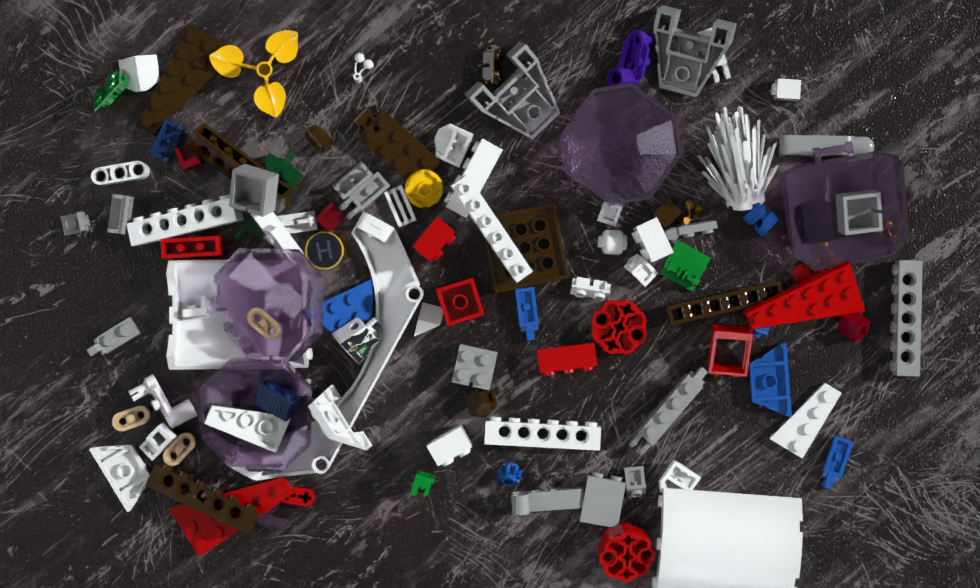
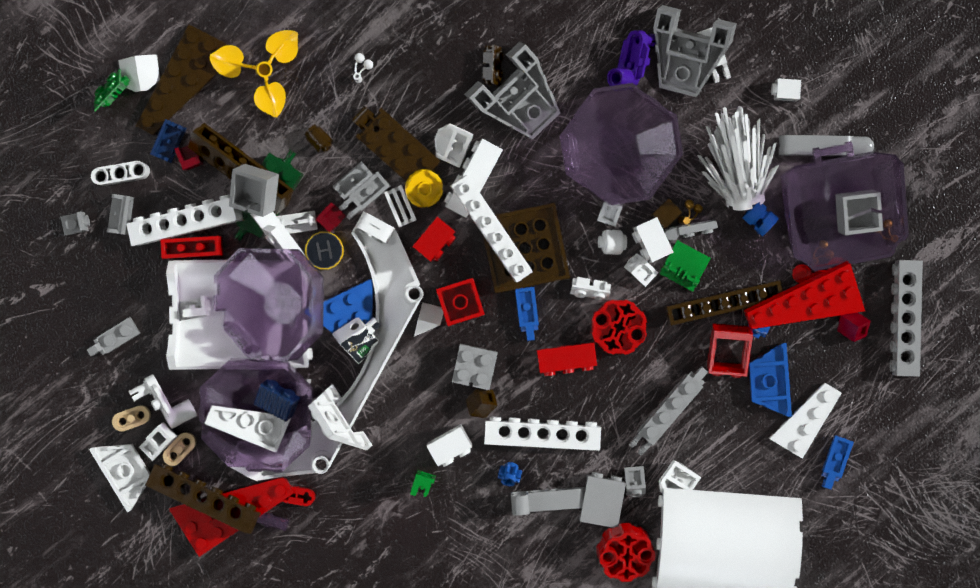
(265, 324): tan plate -> none

